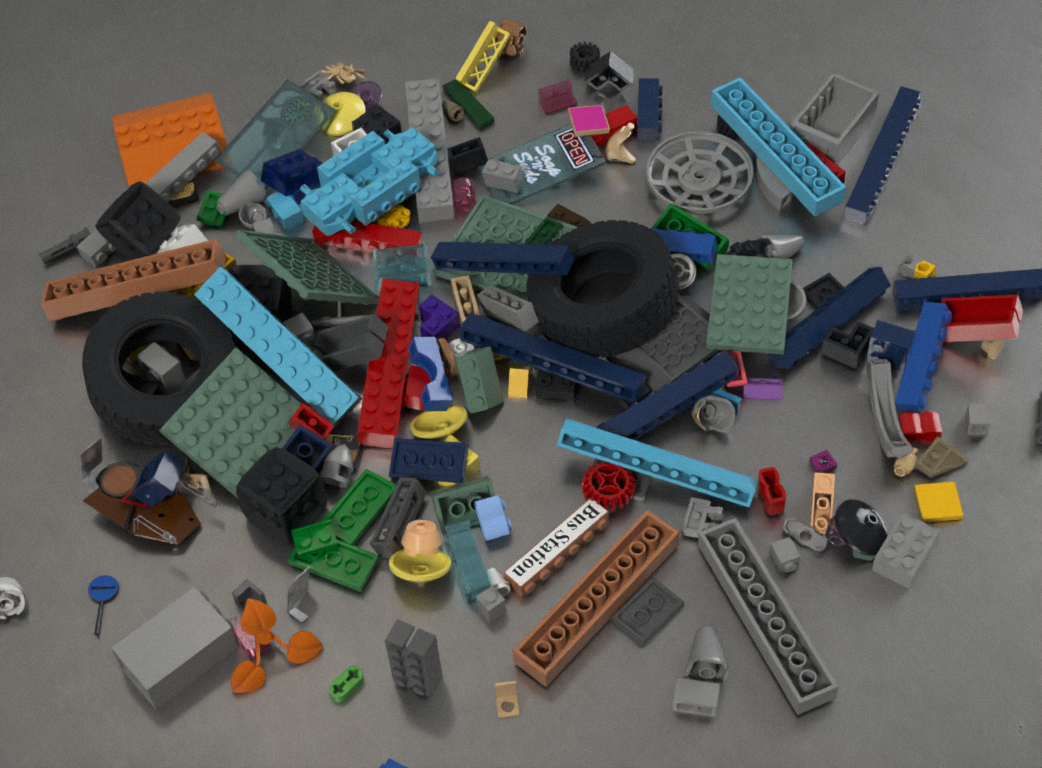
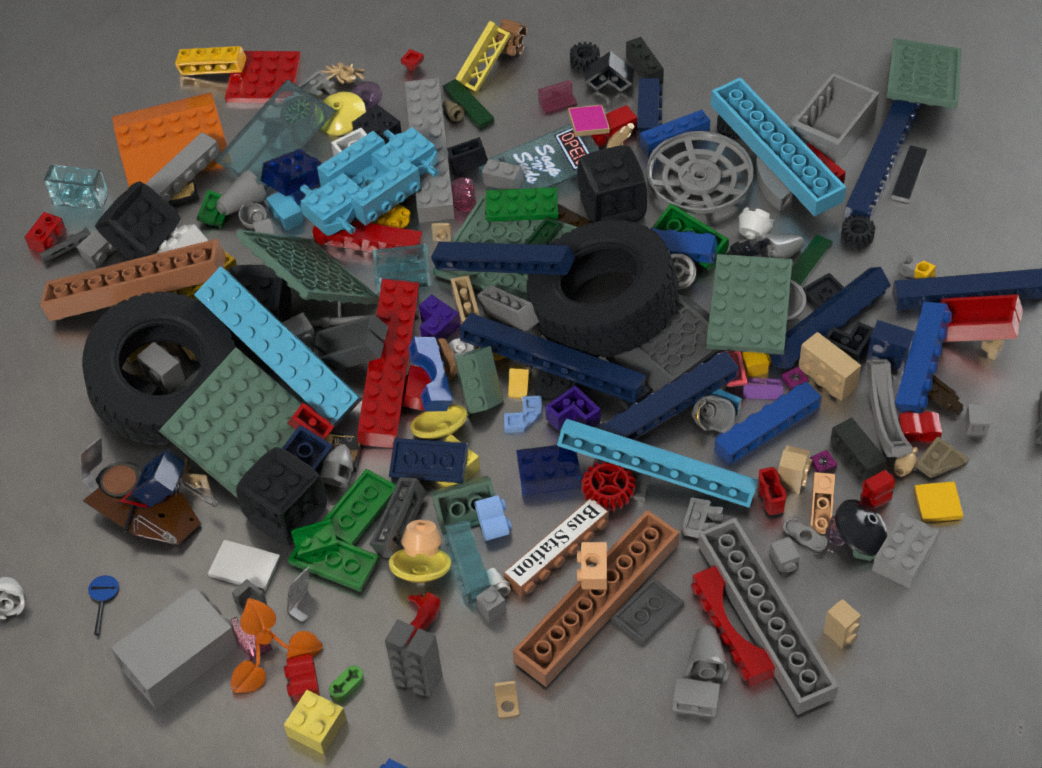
(45, 232): none -> red brick
(76, 187): none -> clear light blue brick
(210, 60): none -> yellow brick
(241, 562): none -> white tile
(262, 76): none -> red plate
(302, 676): none -> red brick
(315, 721): none -> light yellow brick
(412, 60): none -> red tile
(428, 609): none -> red animal
(441, 231): none -> tan bracket
(521, 204): none -> green plate
(523, 420): none -> light blue tile
(548, 470): none -> clear blue brick
(572, 406): none -> dark purple brick
(592, 554): none -> light nougat brick
(612, 185): none -> black piece
(644, 60): none -> pearl dark grey brick
(692, 122): none -> blue arch
(752, 660): none -> red arch
(754, 223): none -> white cone
(755, 363): none -> yellow brick
(767, 423): none -> blue brick
(794, 377): none -> magenta tile
(794, 468): none -> tan brick
(810, 259): none -> dark green tile
(829, 366): none -> tan brick
(842, 624): none -> tan brick
(855, 238): none -> black tyre
(858, 449): none -> pearl dark grey brick
(878, 489): none -> red brick
(909, 174): none -> black tile
(924, 73): none -> sand green plate
(945, 396): none -> dark brown hinge

